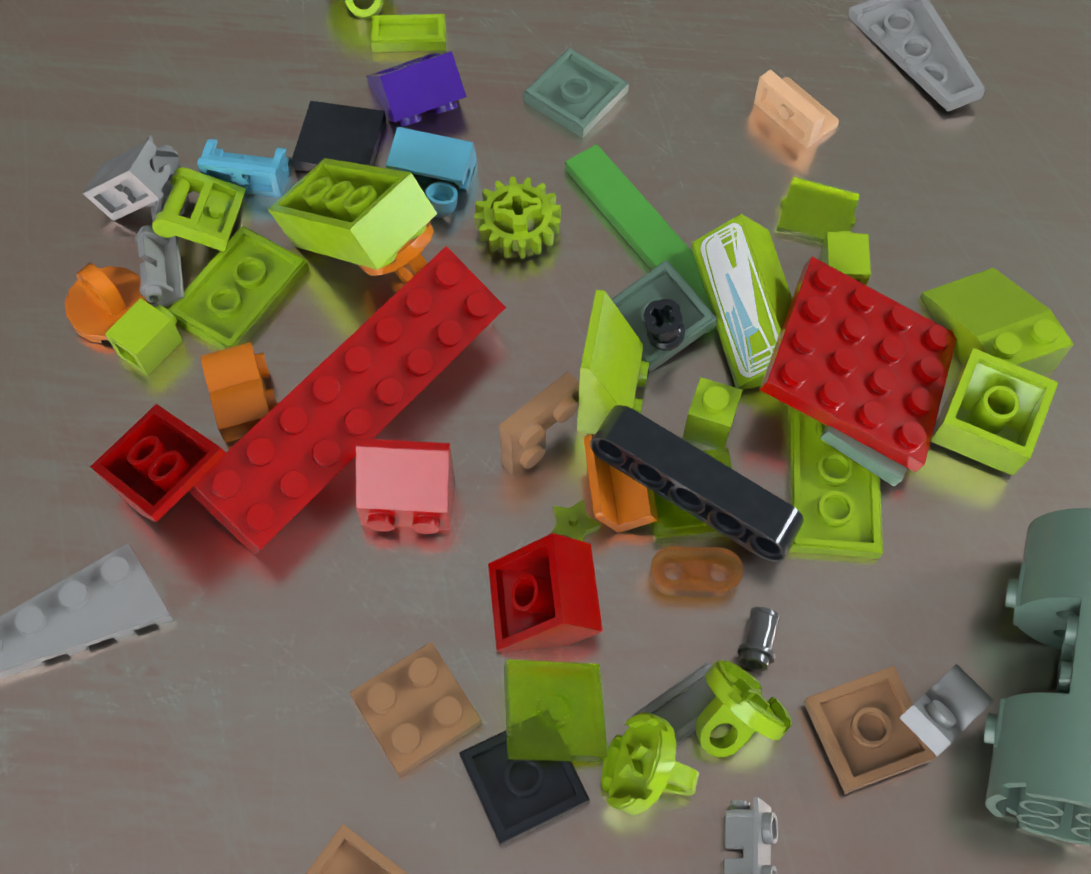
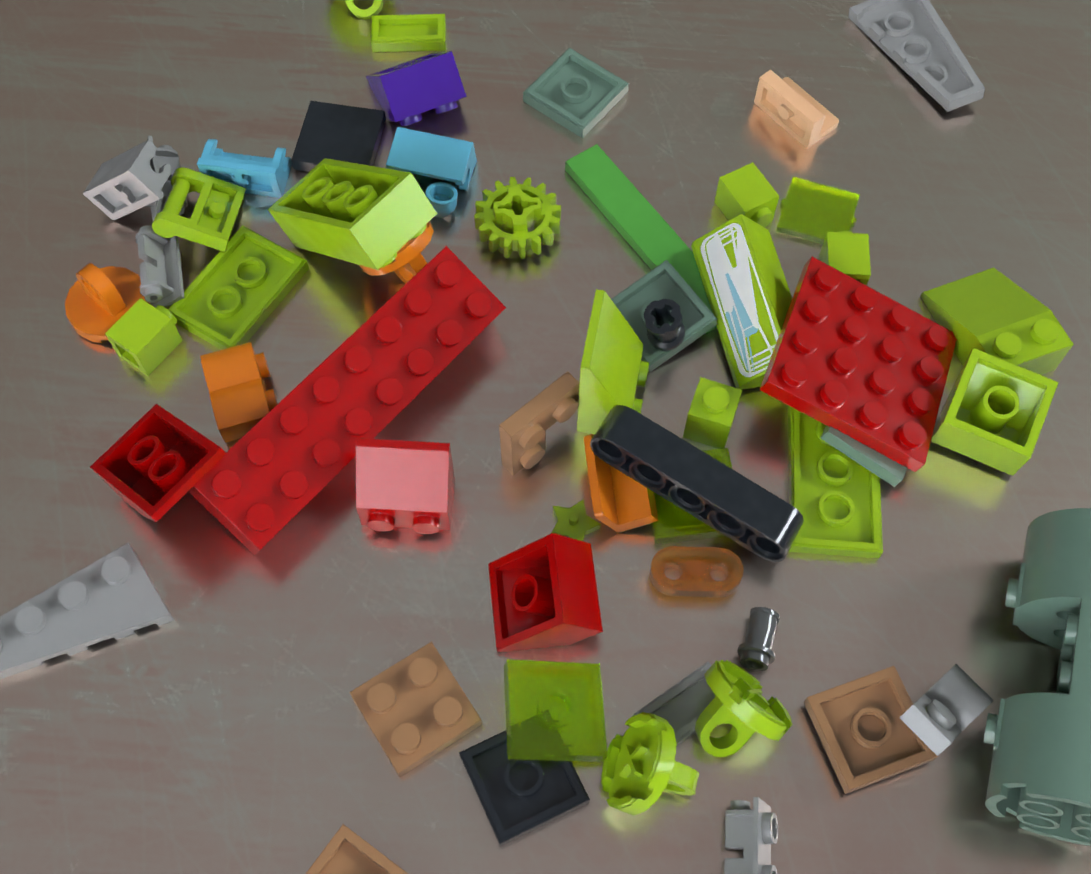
(747, 193): none -> lime brick

